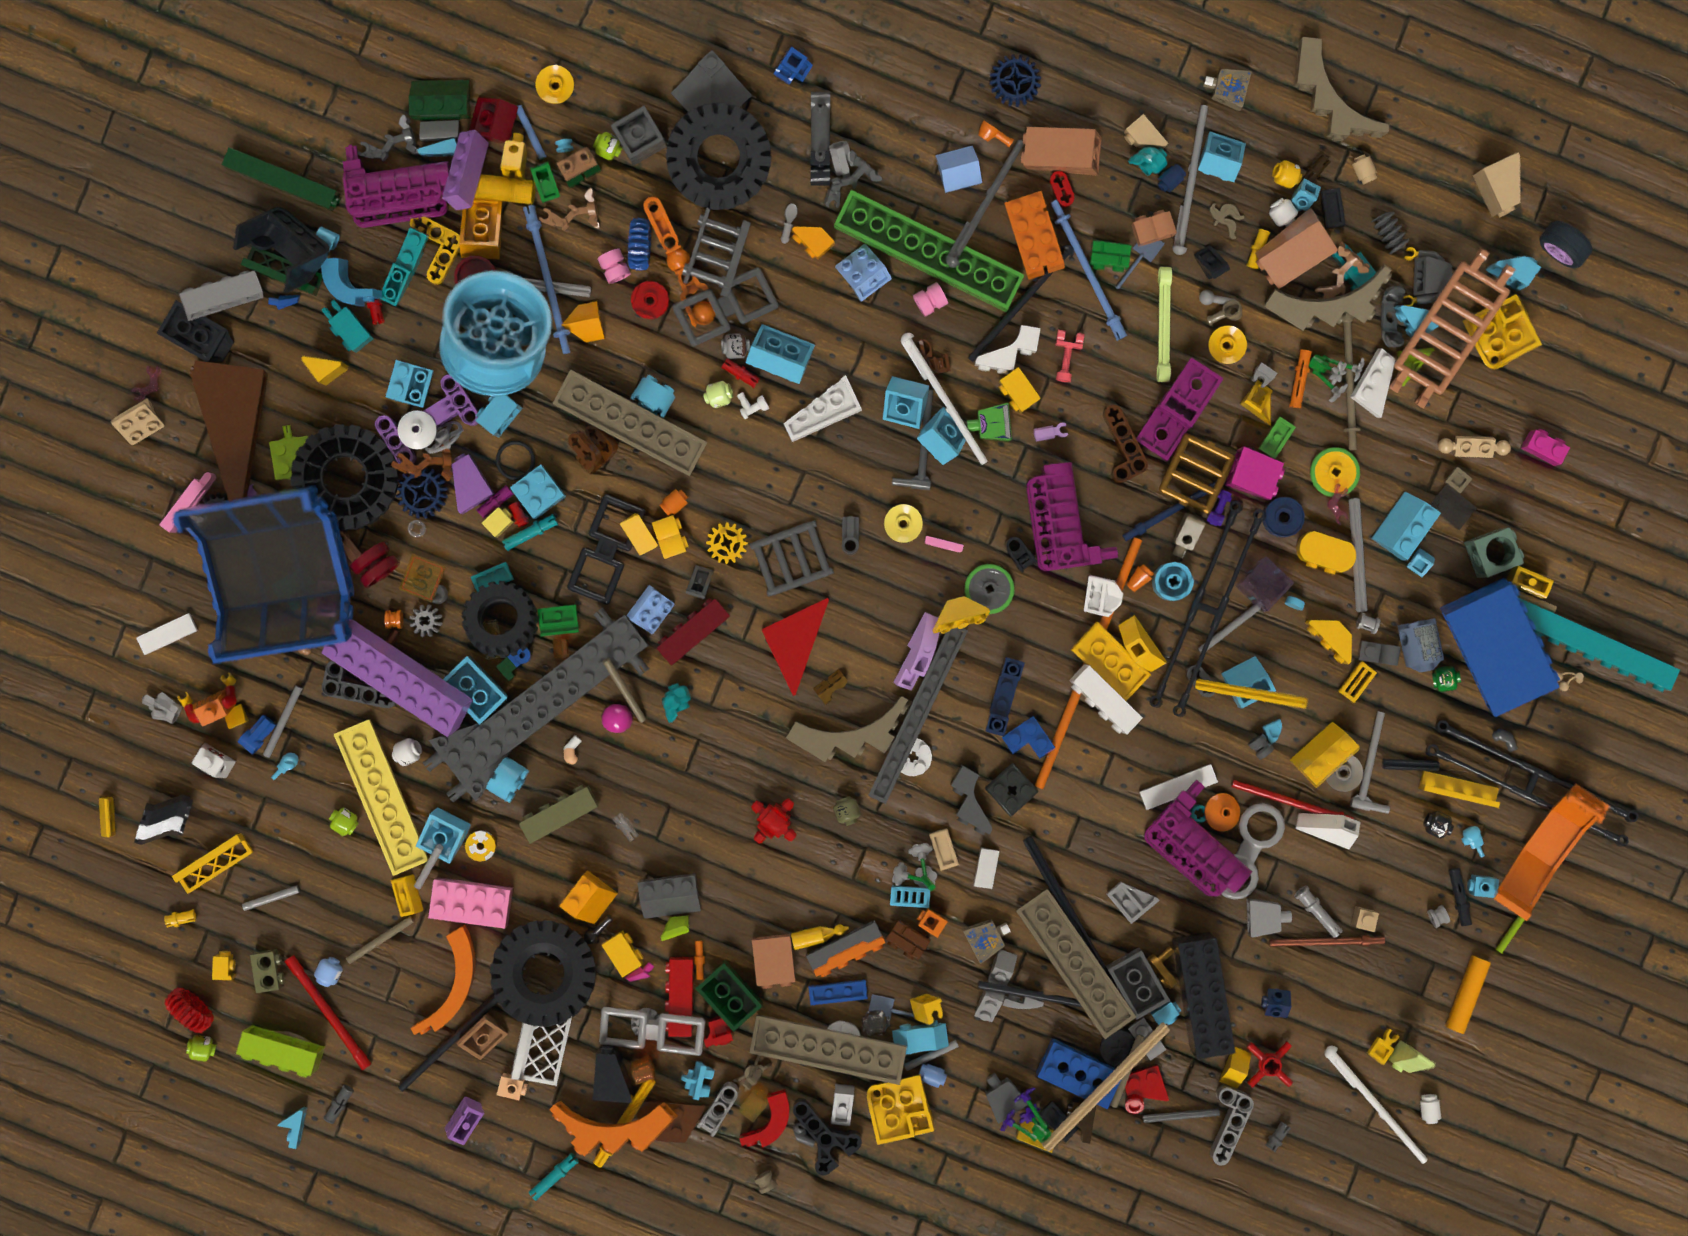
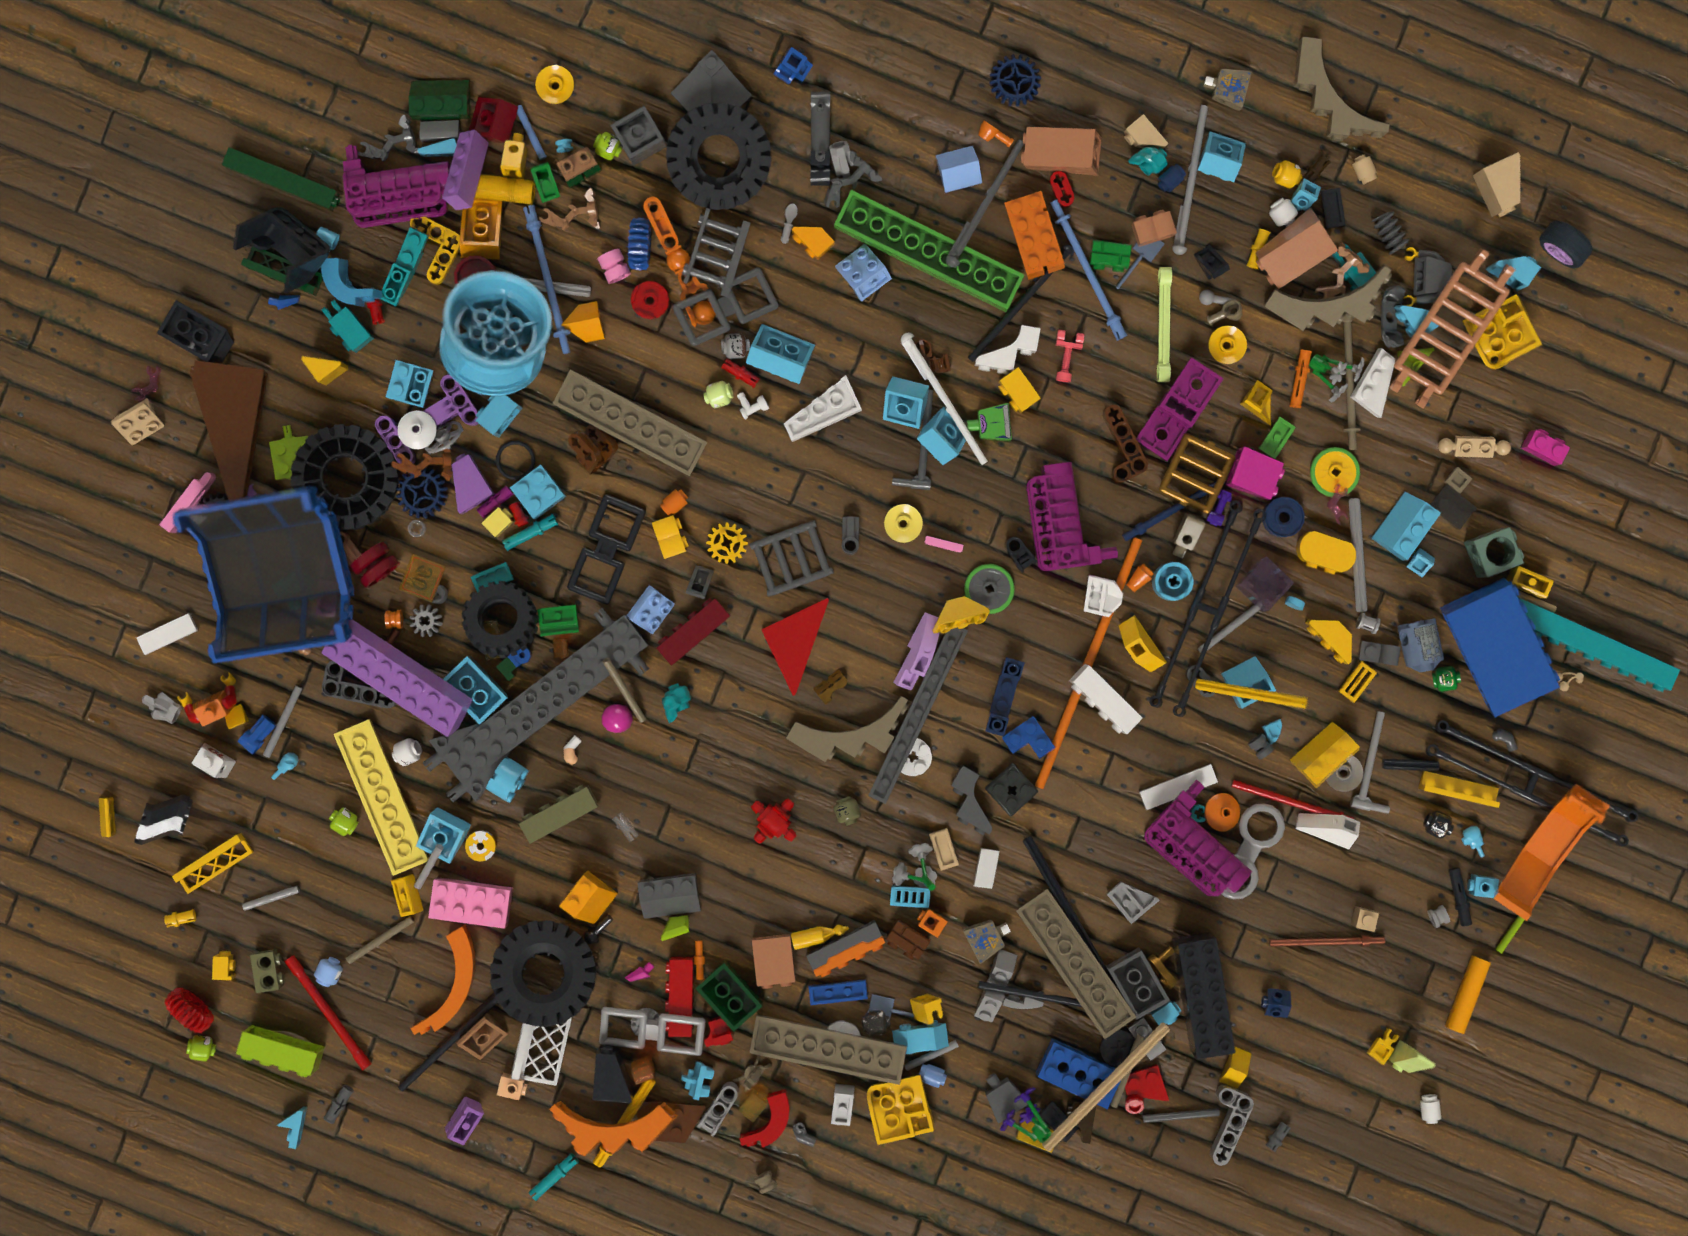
(221, 295): light grey brick -> none
(623, 953): yellow brick -> none
(638, 534): yellow slope -> none
(653, 396): medium azure brick -> none
(838, 1137): black beam -> none
(931, 299): bright pink wheel -> none
(1048, 432): lavender bar -> none
(1110, 661): yellow tile -> none
(1219, 216): dark tan piece -> none
(1264, 372): light grey tile -> none
(1264, 1059): red bar -> none
(1265, 917): light grey torso -> none
(1313, 905): light grey pin -> none
(1330, 1053): white bar -> none

